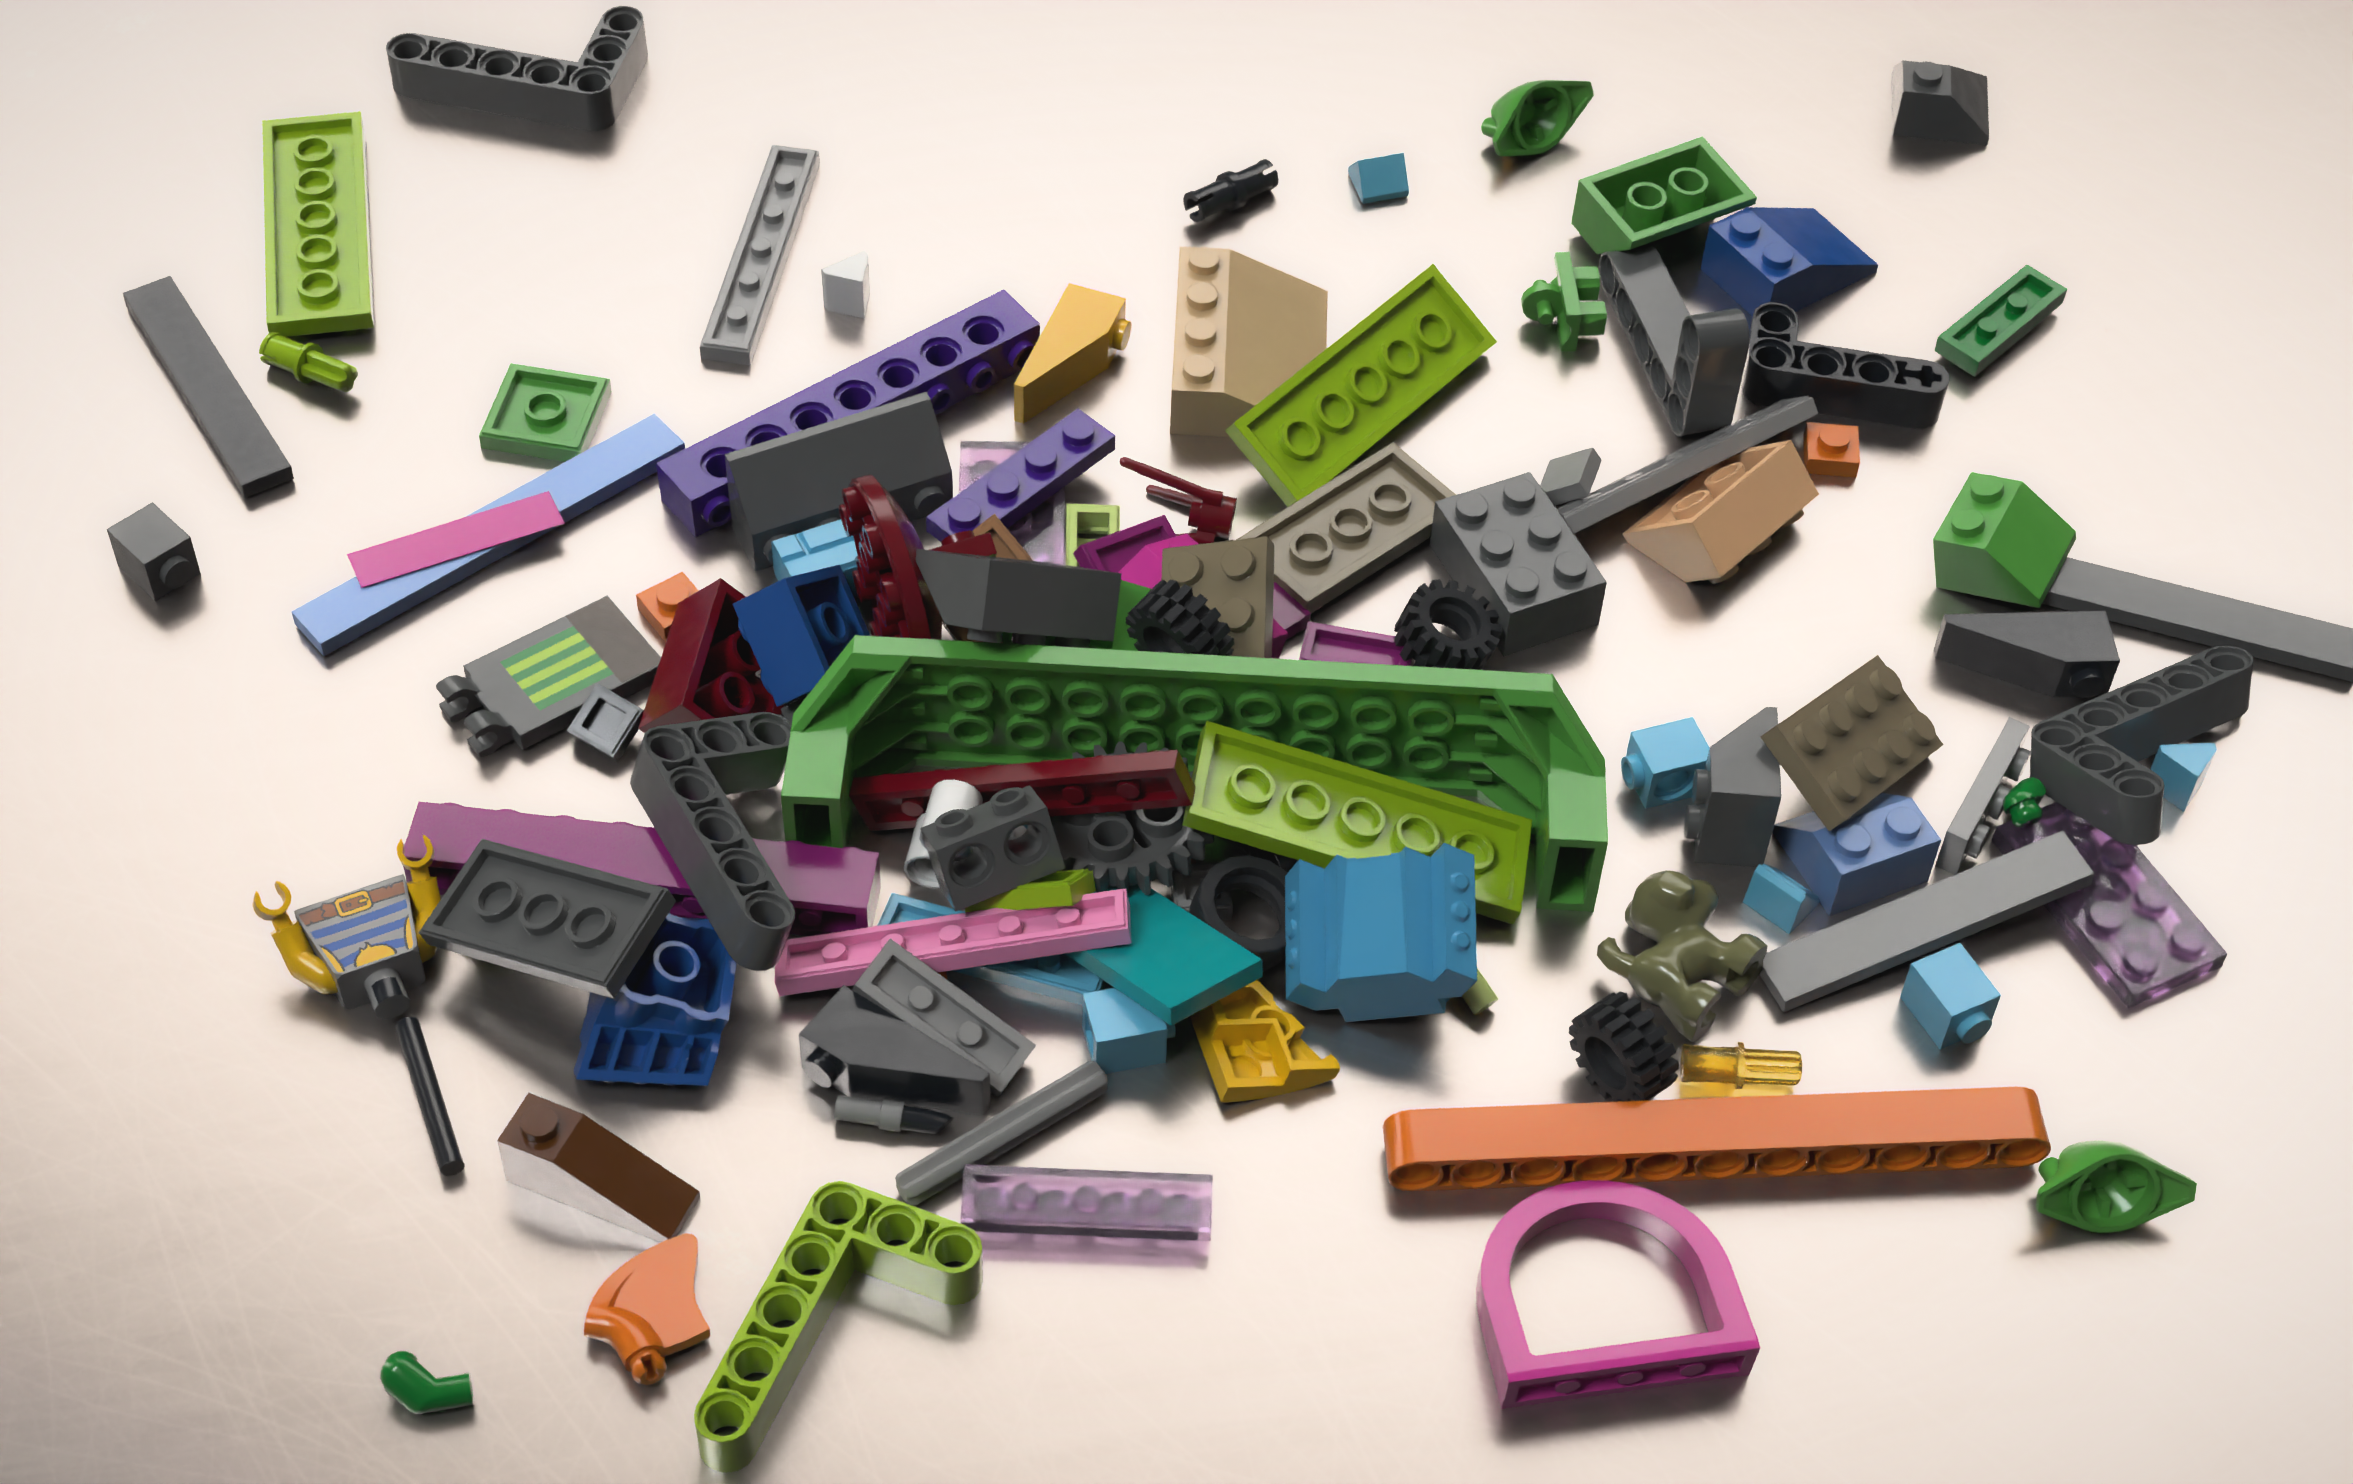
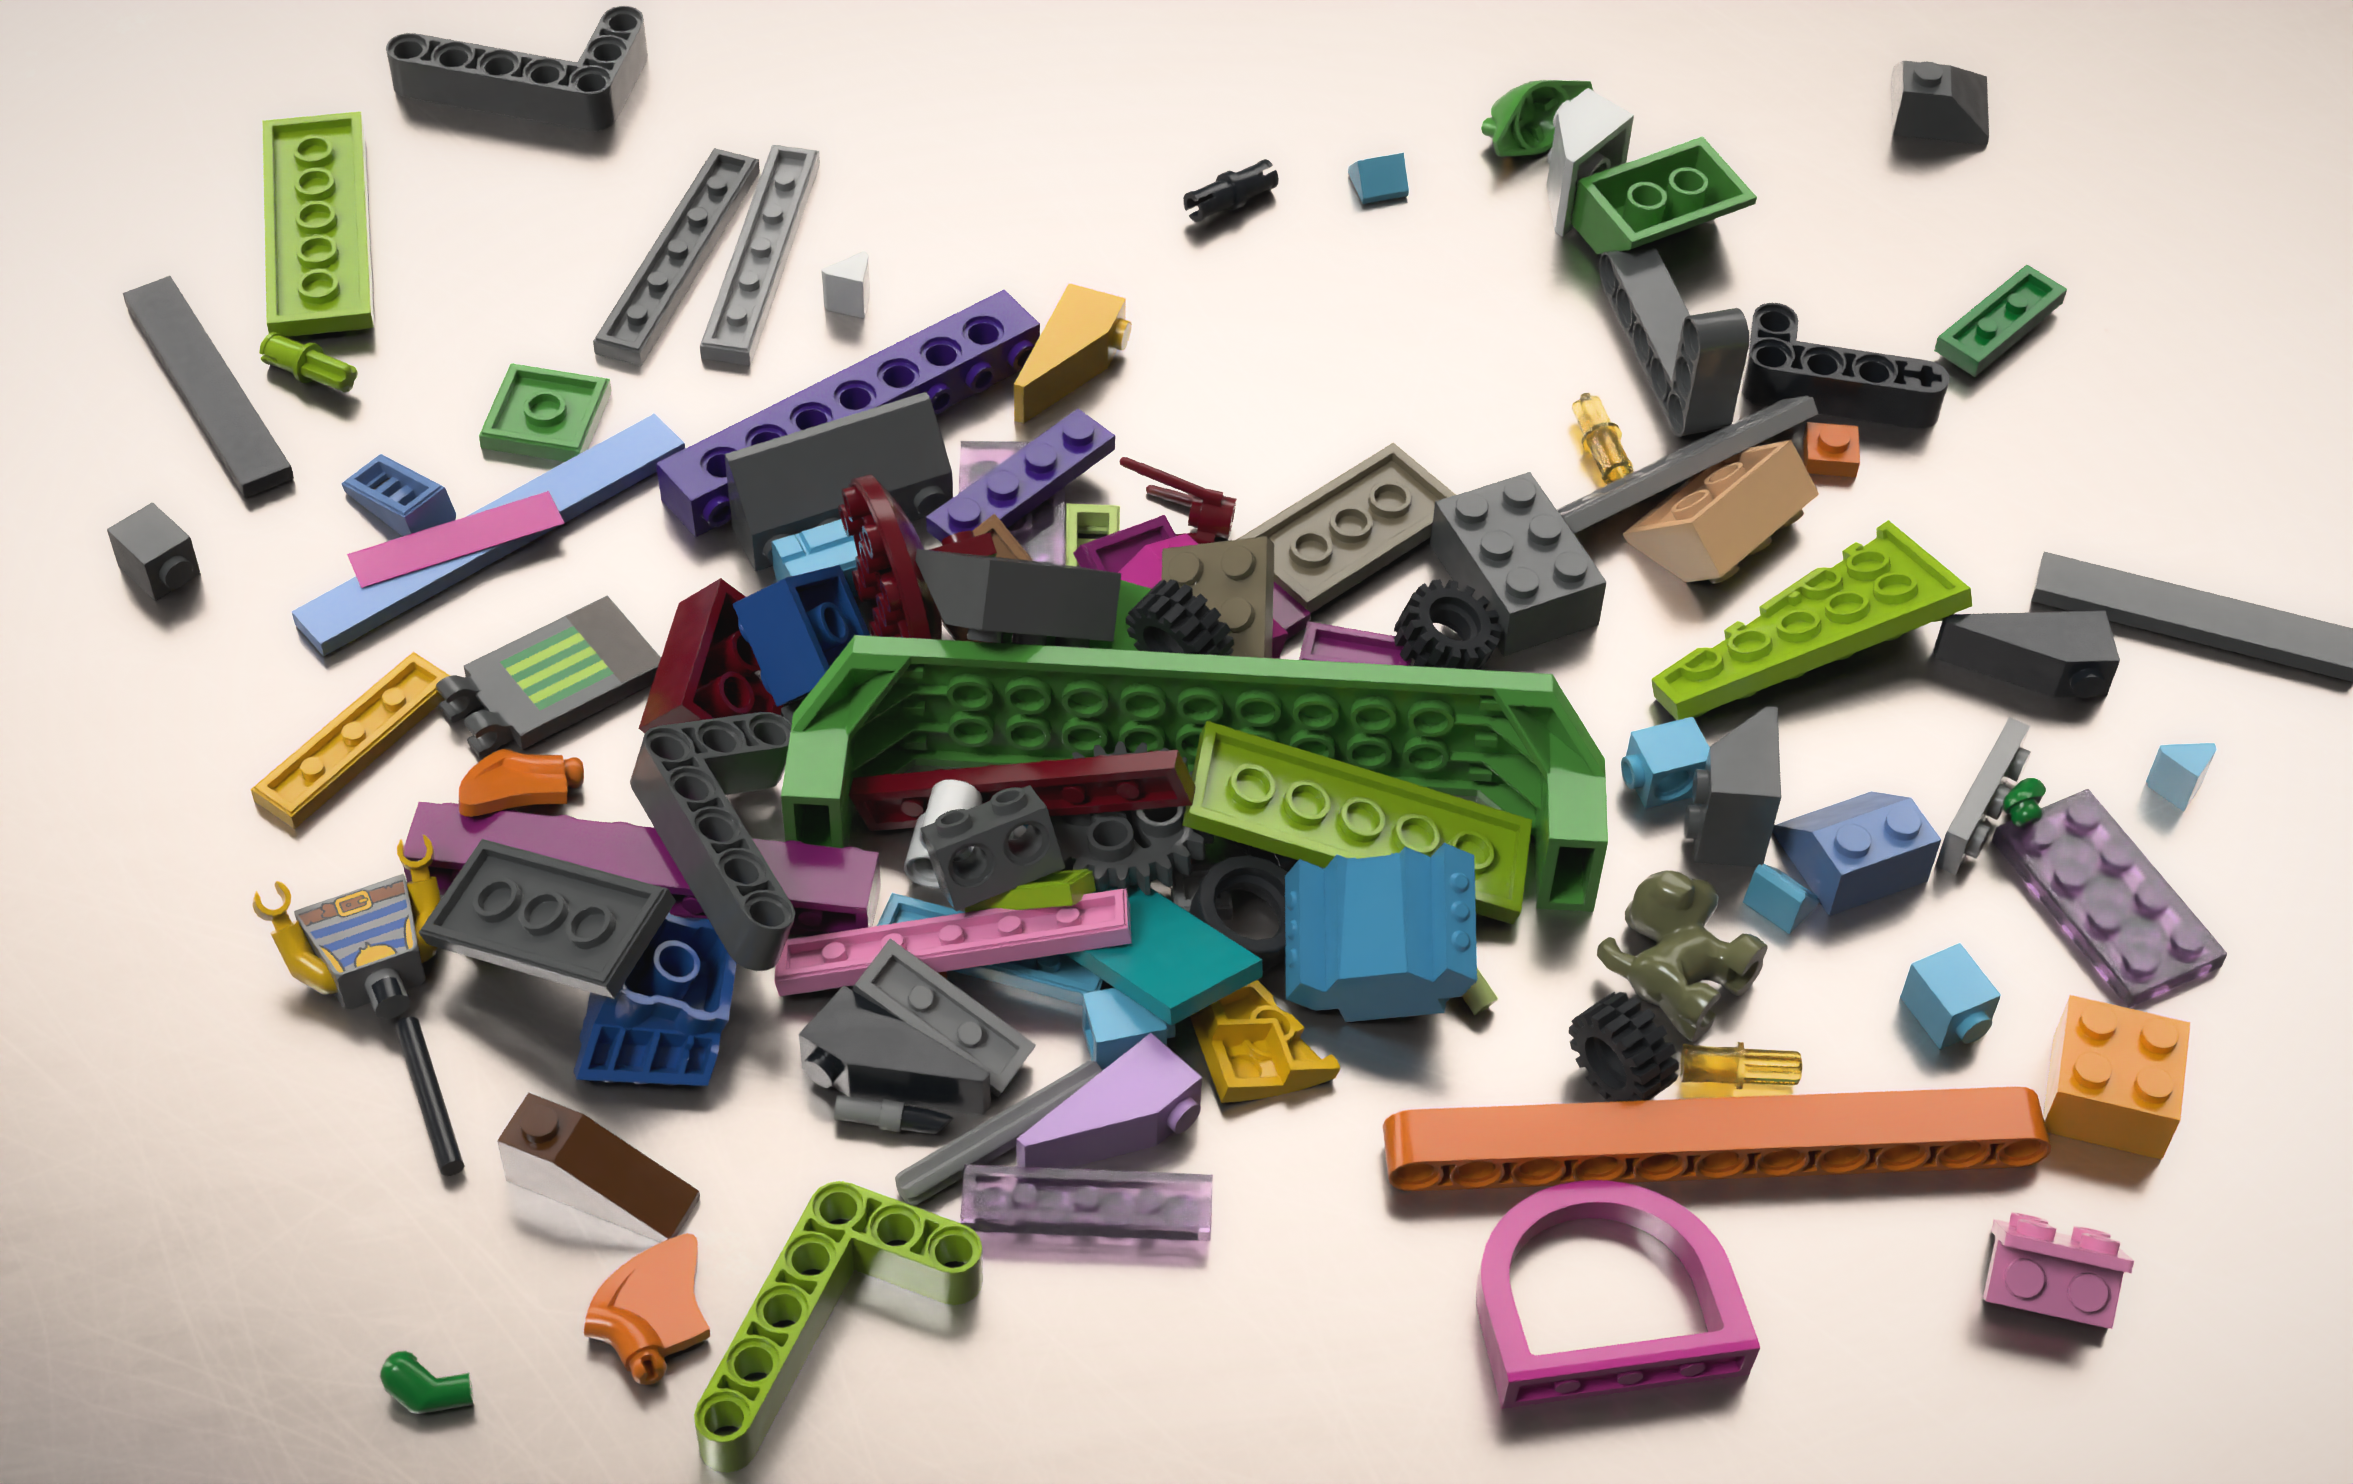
(350, 741): none -> yellow tile
(403, 502): none -> medium blue slope
(516, 780): none -> orange arm
(606, 722): tile -> none
(661, 601): orange plate -> none
(676, 257): none -> tile
(1118, 1111): none -> lavender slope
(1237, 336): tan slope -> none
(1361, 386): lime plate -> none
(1562, 300): bright green hips -> none
(1571, 476): light grey tile -> none
(1587, 139): none -> white slope
(1601, 438): none -> clear yellow axle
(1781, 257): blue slope -> none
(1818, 619): none -> lime wing
(1852, 742): dark tan plate -> none
(1924, 920): light grey tile -> none
(2001, 542): bright green slope -> none
(2056, 1272): none -> bright pink bracket
(2094, 749): dark grey beam -> none
(2109, 1187): bright green hat -> none
(2116, 1077): none -> light orange brick

